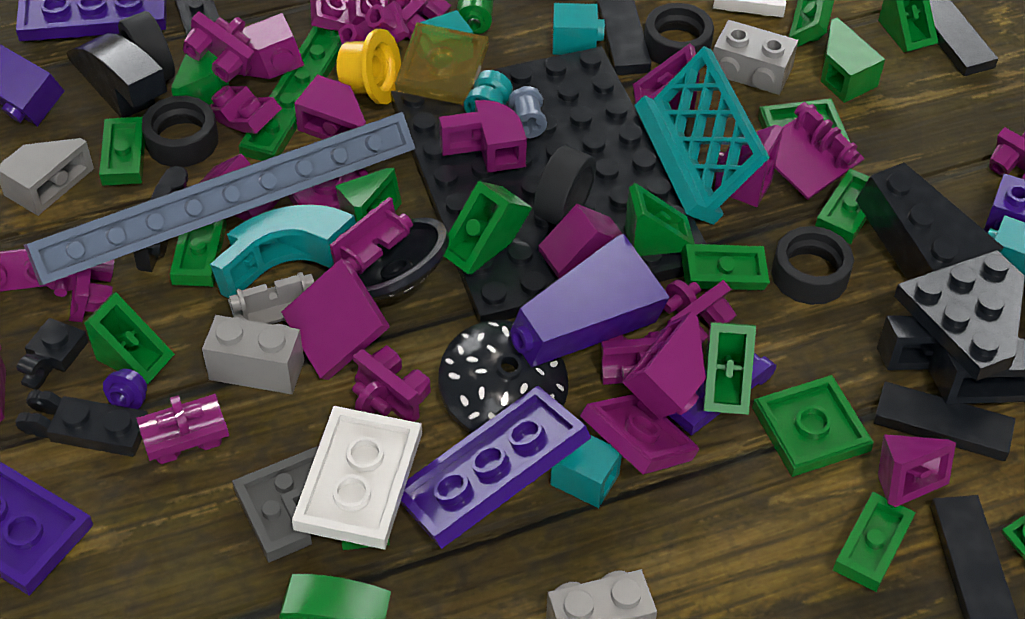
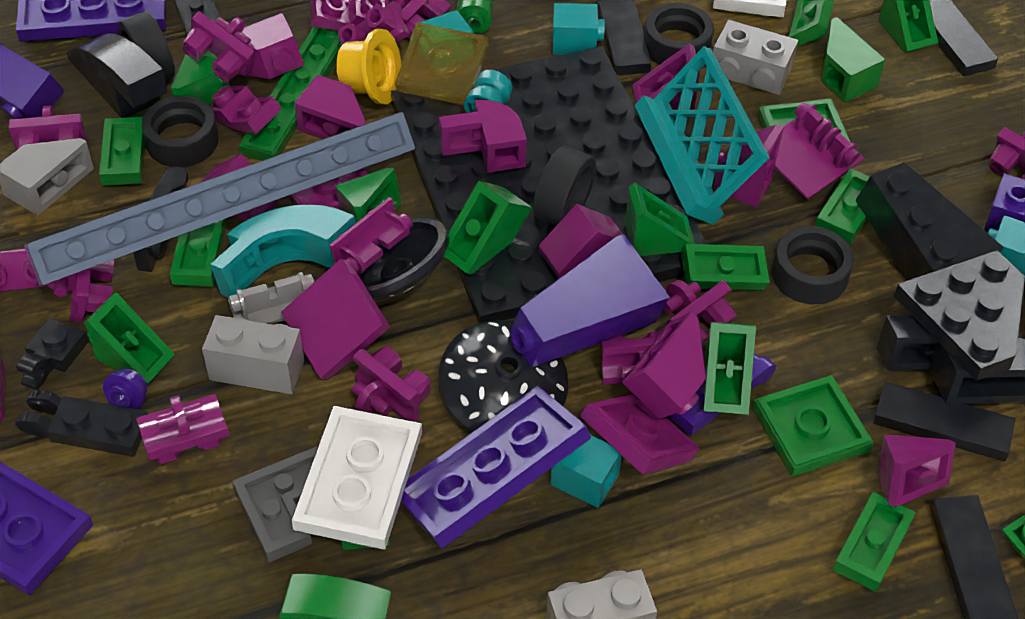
(46, 128): none -> magenta hips
(527, 105): sand blue bush -> none

